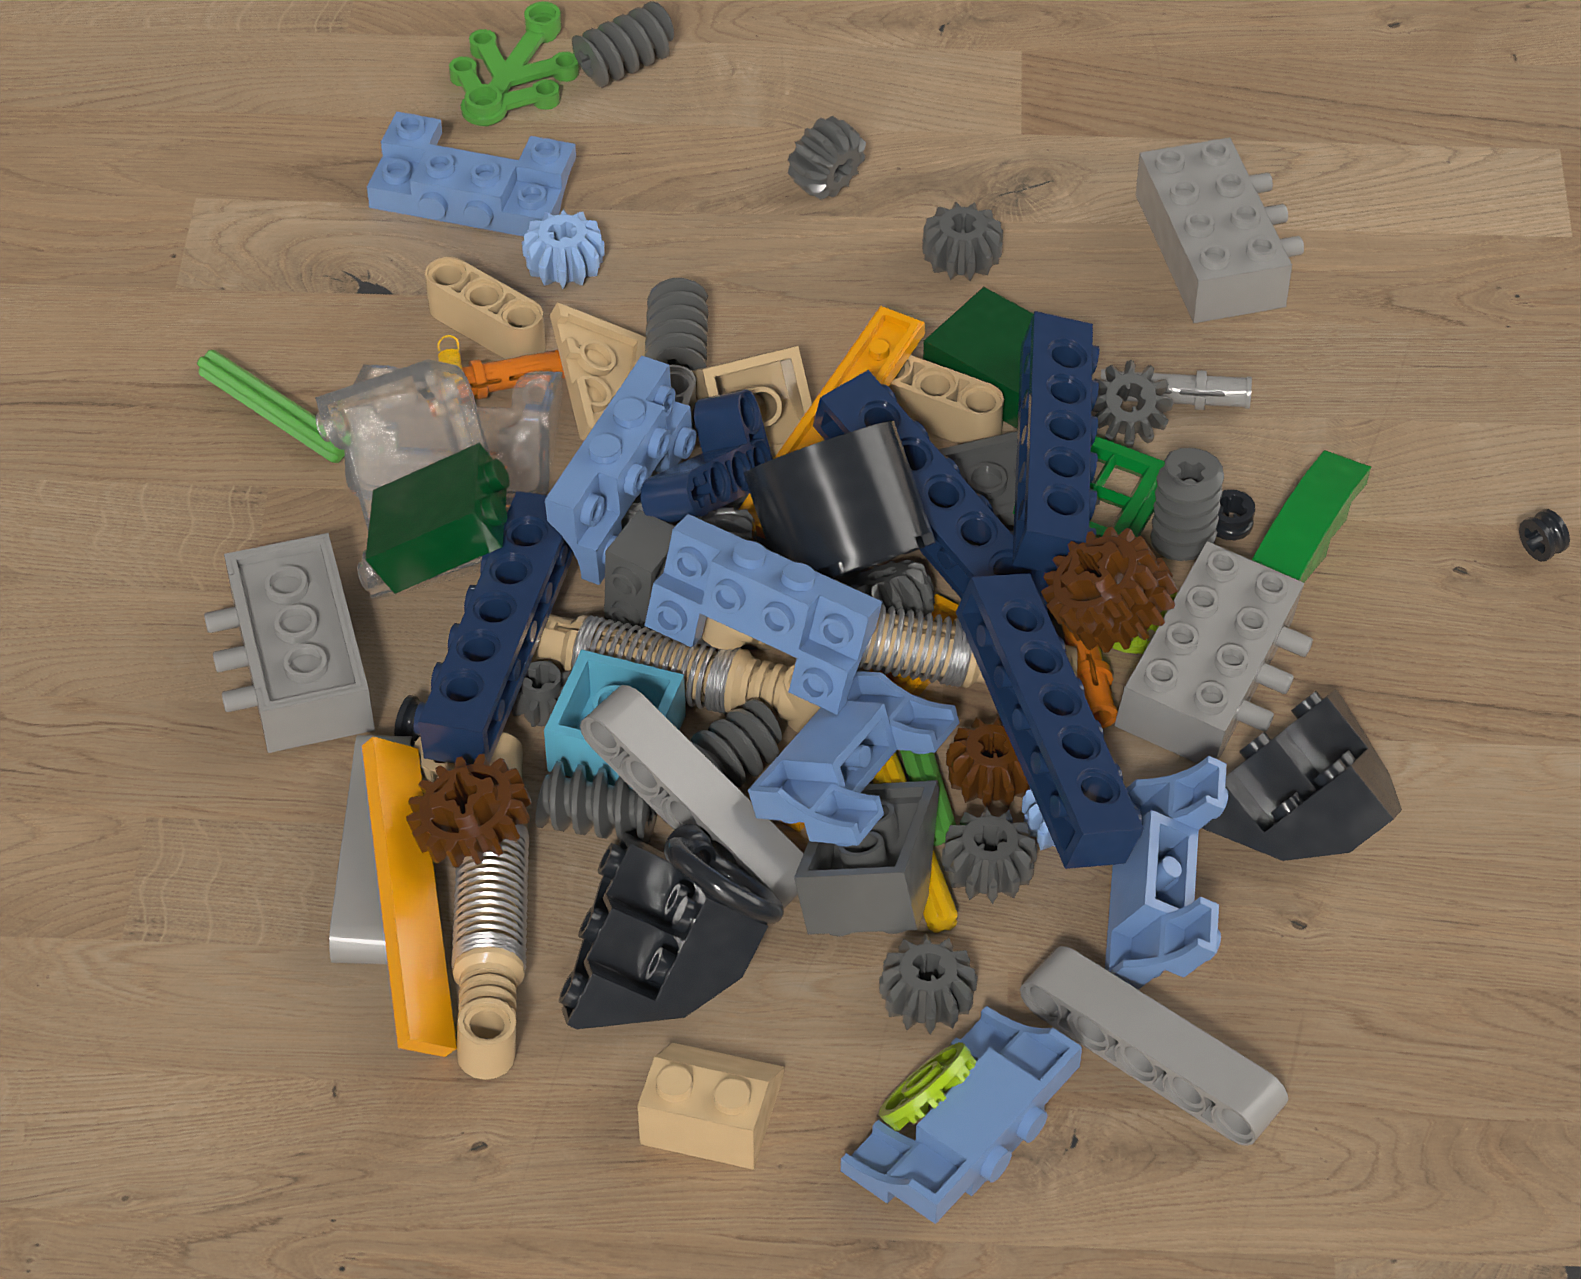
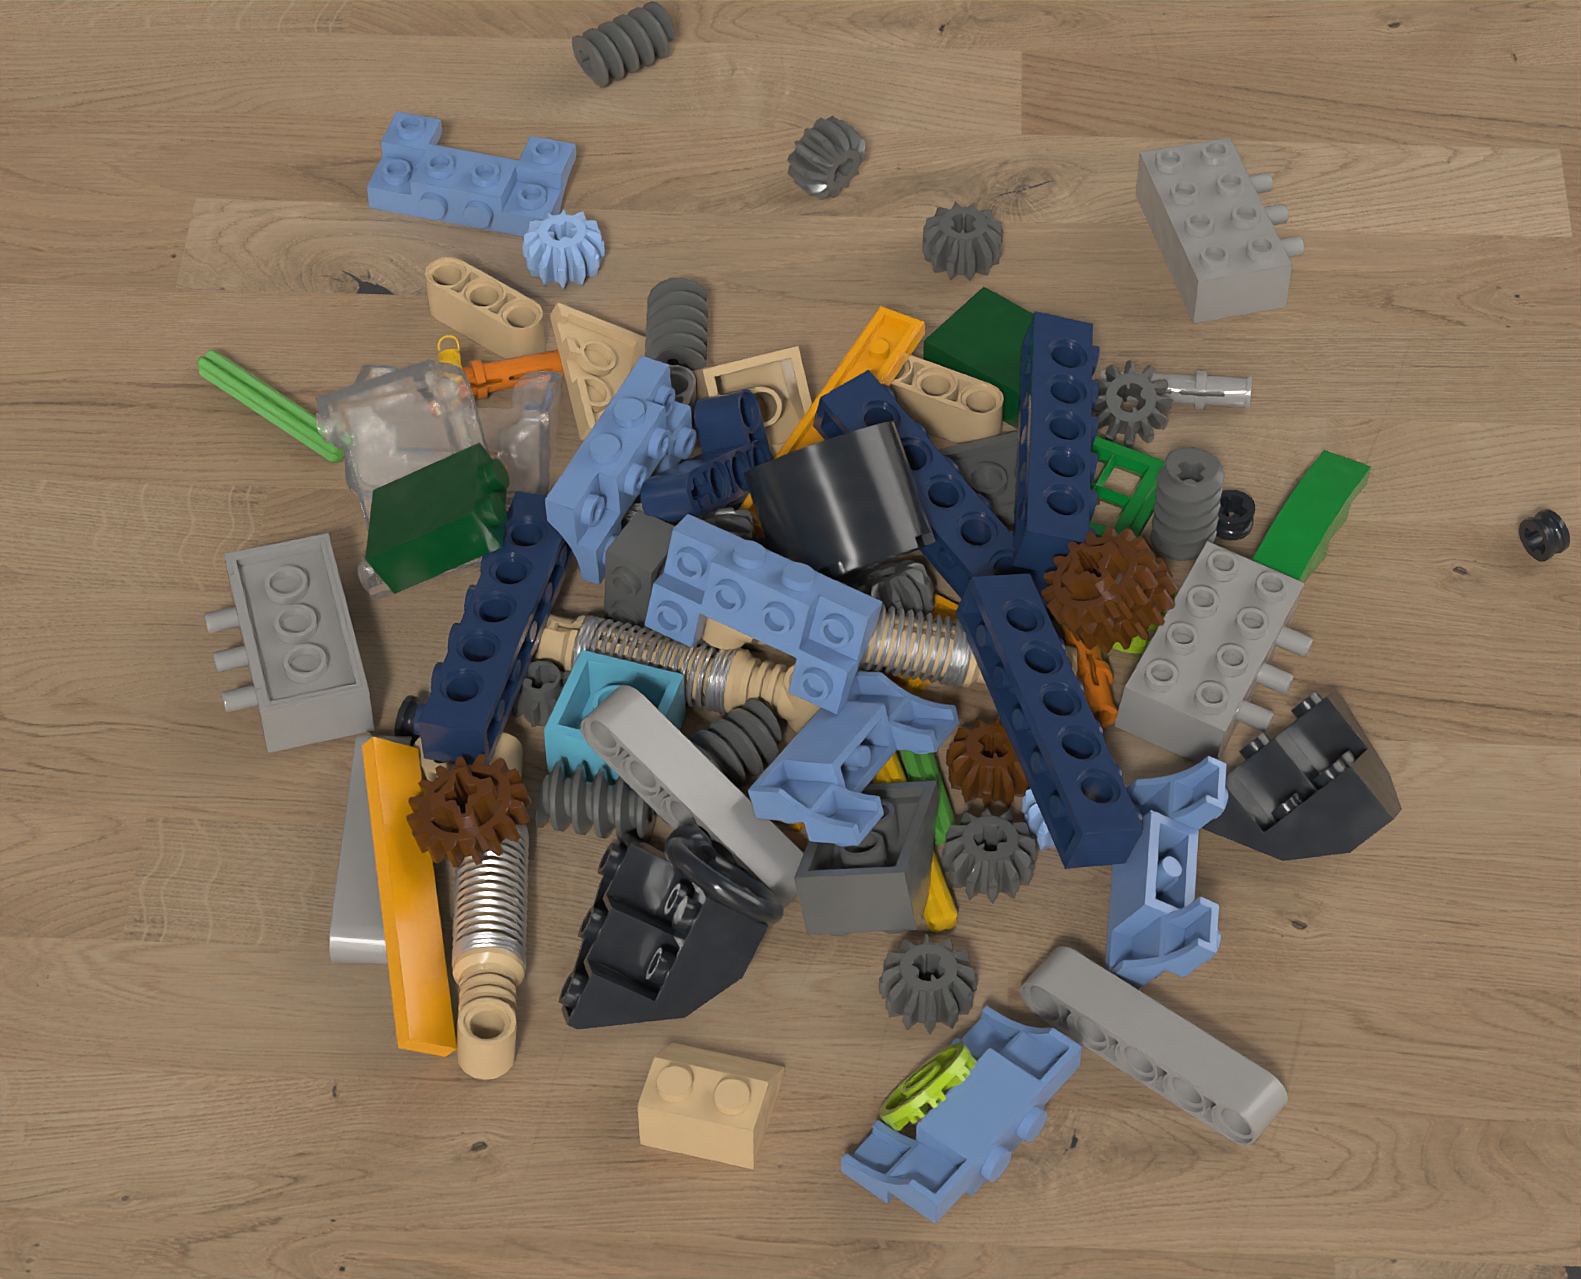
(489, 102): bright green plant -> none

